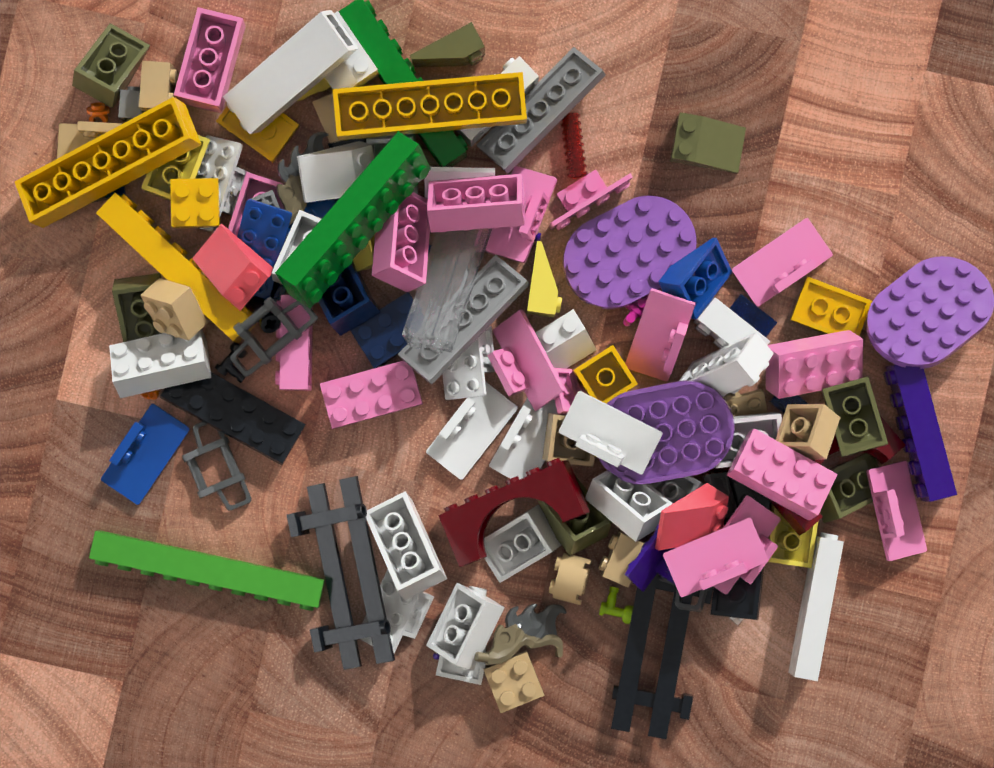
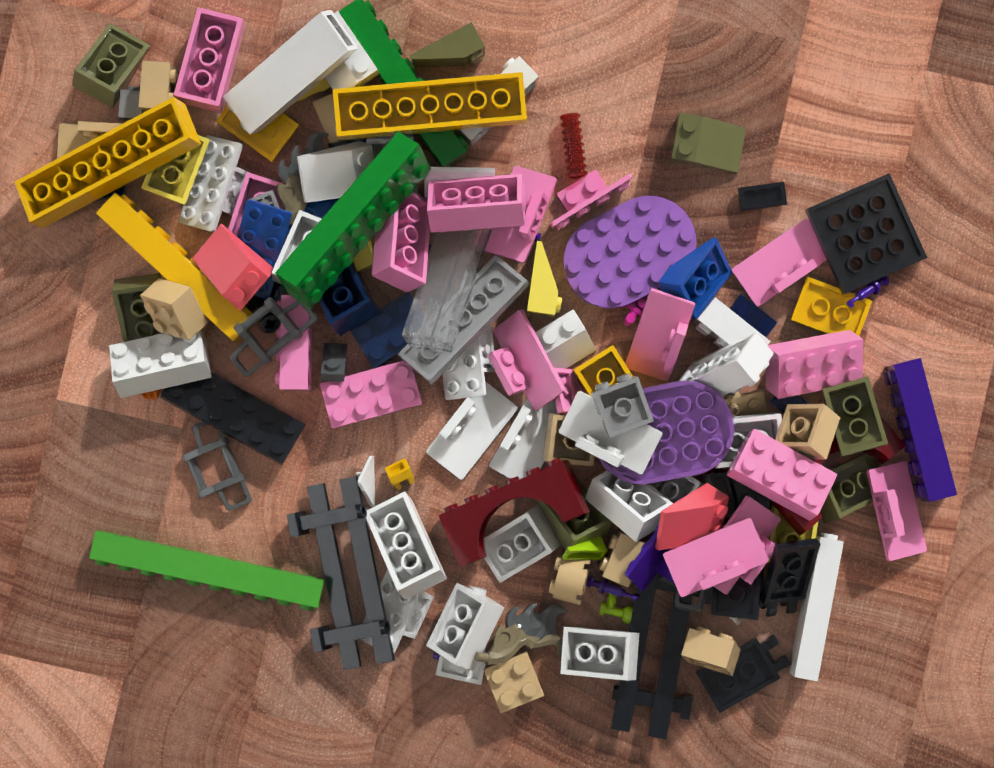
(98, 109): orange plate -> none
(144, 453): blue bracket -> none
(195, 203): yellow brick -> none
(227, 365): black piece -> none
(334, 362): none -> dark grey plate
(366, 481): none -> white piece
(399, 472): none -> yellow tile
(545, 107): light grey plate -> none
(588, 550): none -> lime piece
(599, 653): none -> white brick
(604, 587): none -> dark purple piece
(621, 405): none -> light grey plate
(711, 651): none -> tan brick
(752, 673): none -> black tile
(762, 196): none -> black plate
(789, 575): none -> black tile
(872, 288): none -> dark purple piece
(892, 209): none -> black piece
(930, 312): medium lavender plate -> none

